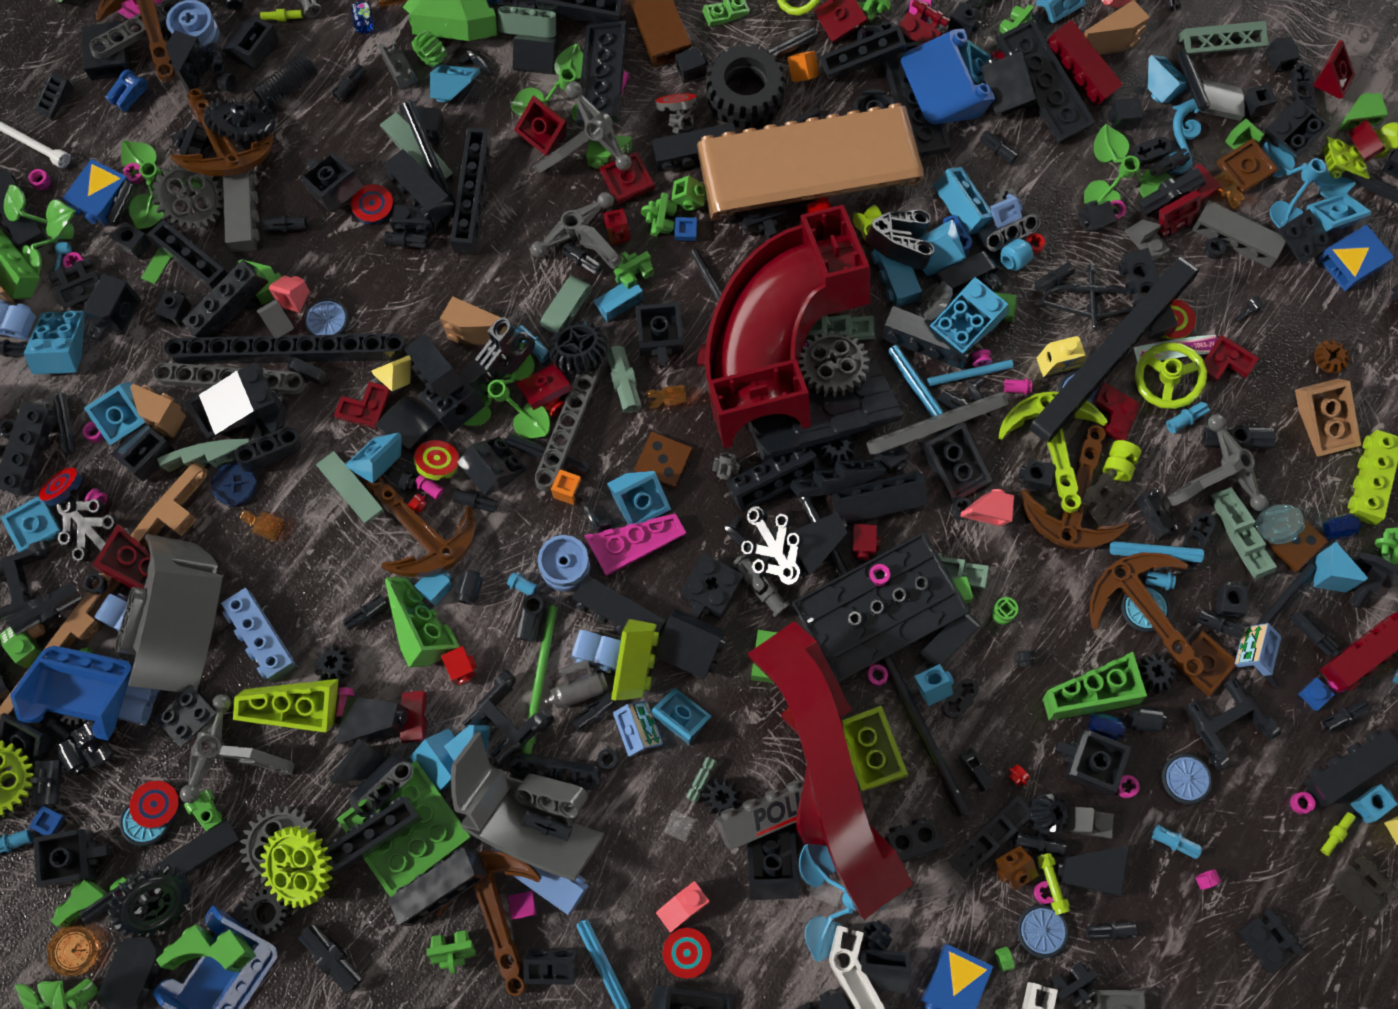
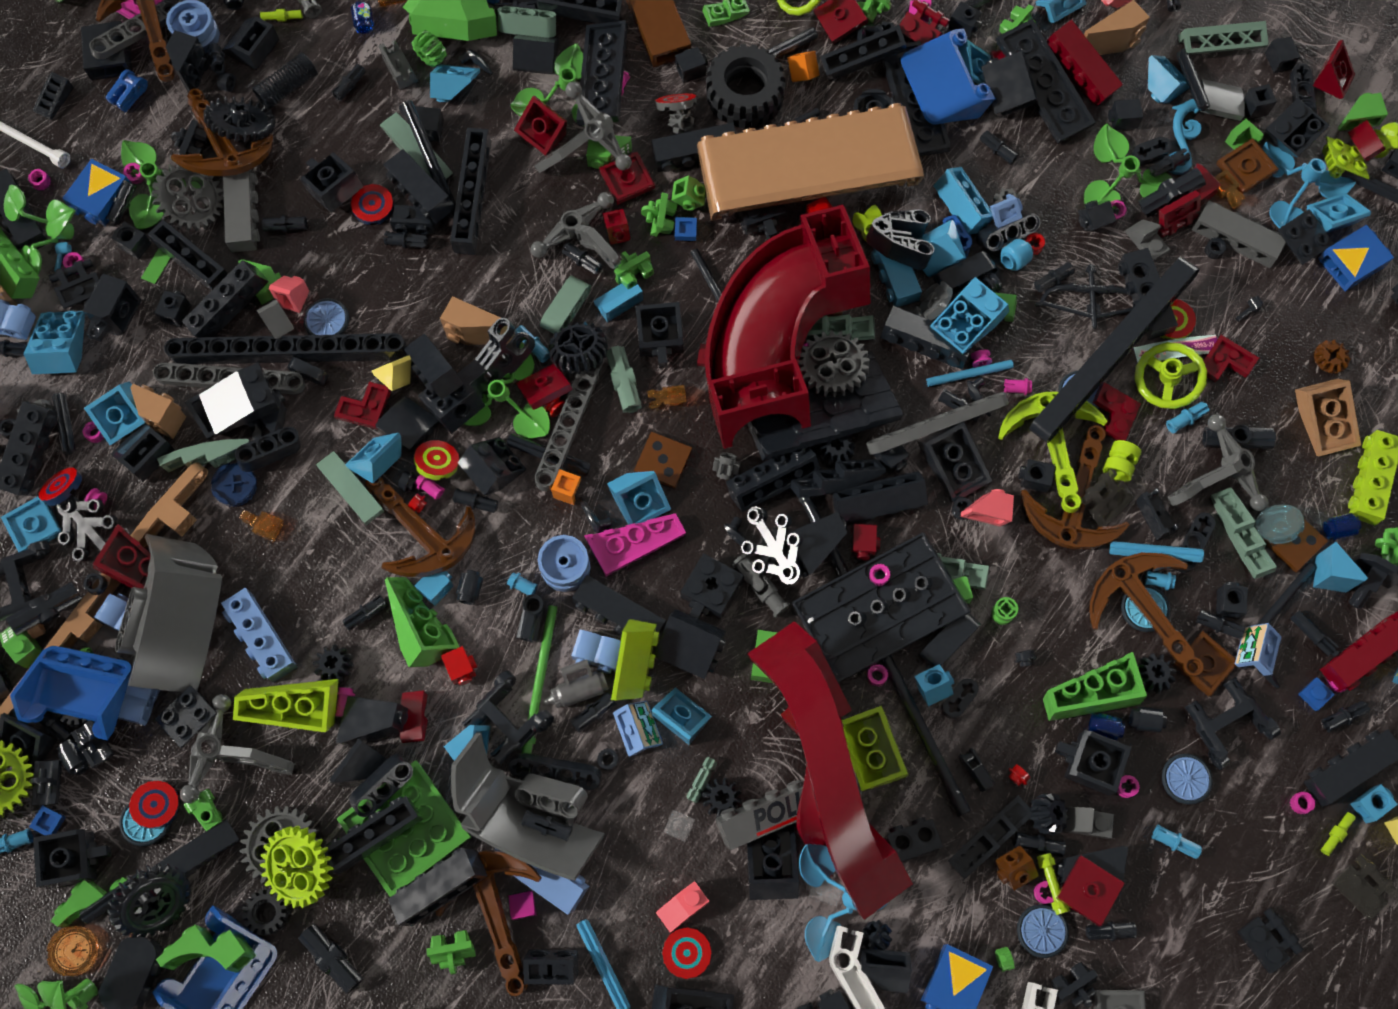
(436, 759): dark azure slope -> none
(915, 381): dark azure axle -> none
(1065, 356): light yellow torso -> none
(1090, 890): none -> dark red plate
(1208, 879): dark pink axle -> none

